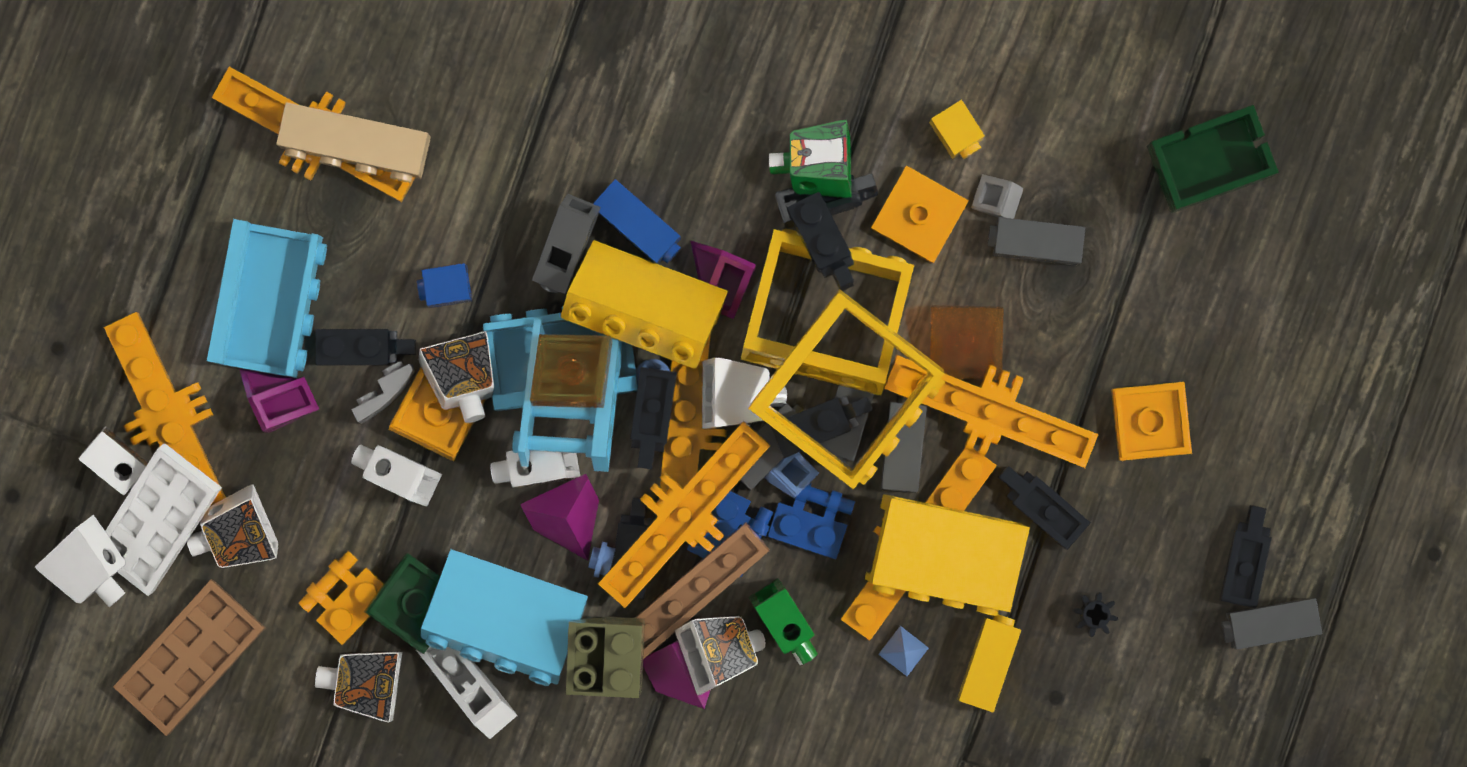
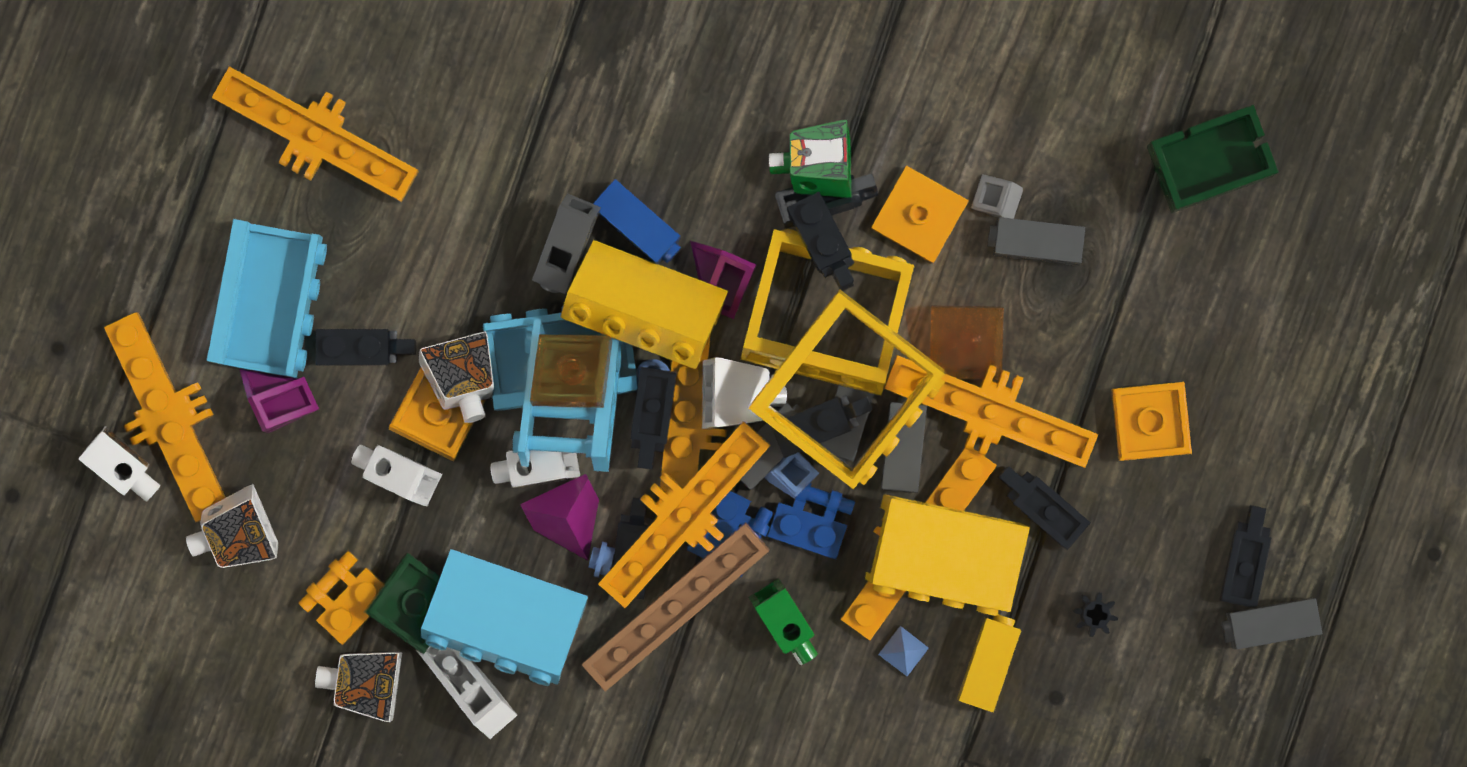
(85, 564): white torso -> none
(160, 517): white plate -> none
(189, 657): medium nougat plate -> none
(353, 141): tan brick -> none
(392, 384): light grey slope -> none
(445, 286): blue brick -> none
(605, 657): olive slope -> none
(671, 675): magenta slope -> none
(718, 650): torso -> none
(958, 130): yellow brick -> none

